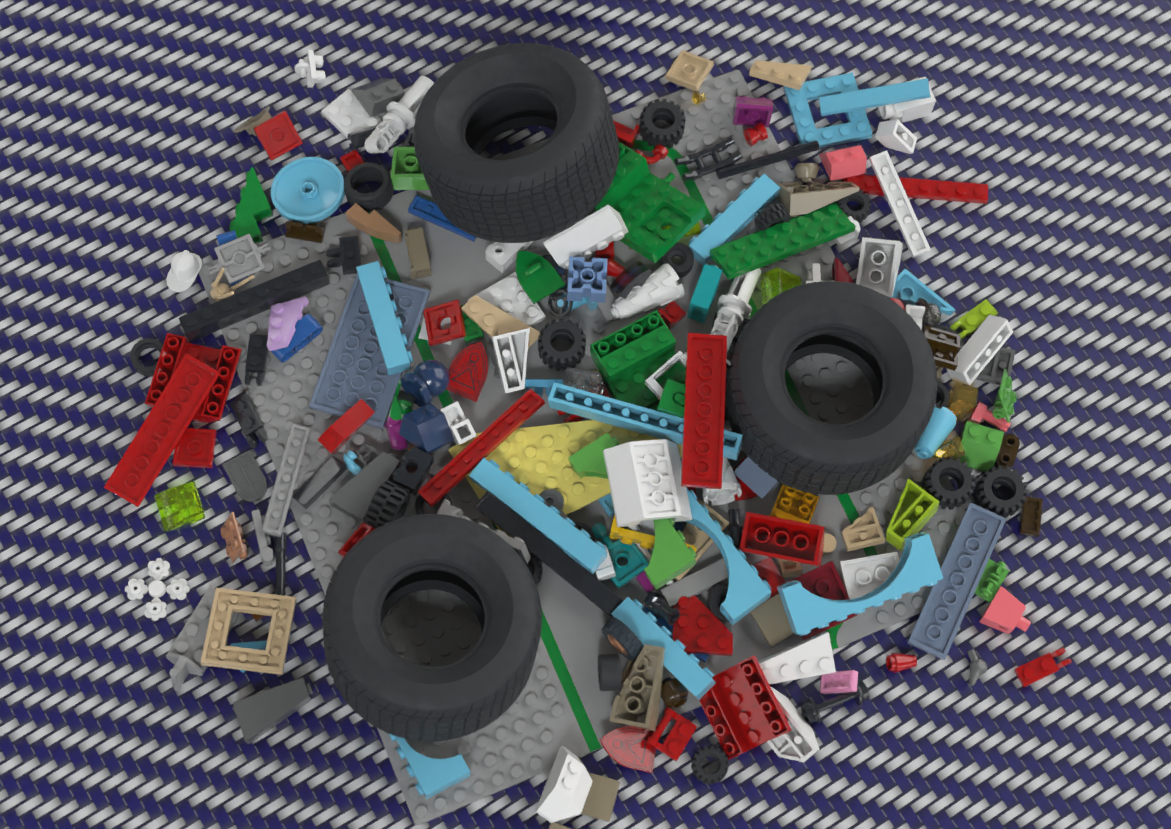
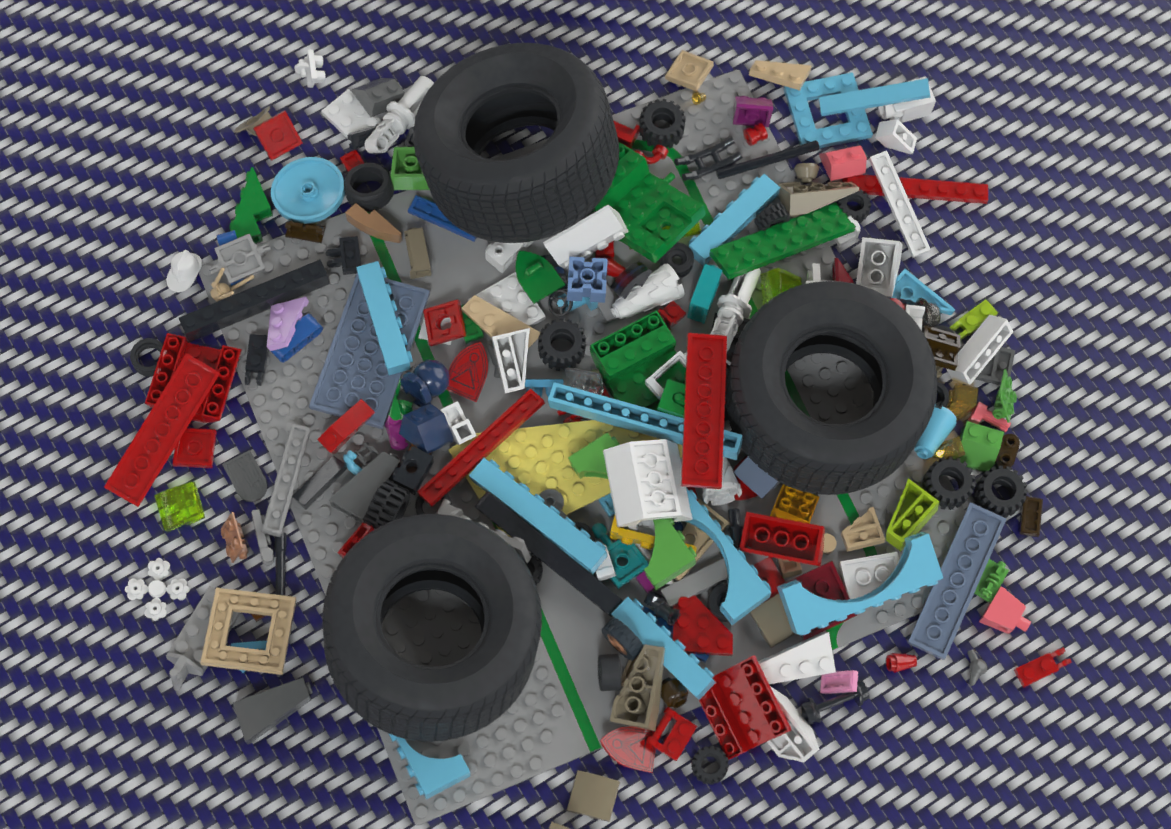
(248, 420): black hinge -> none
(565, 788): white wedge -> none

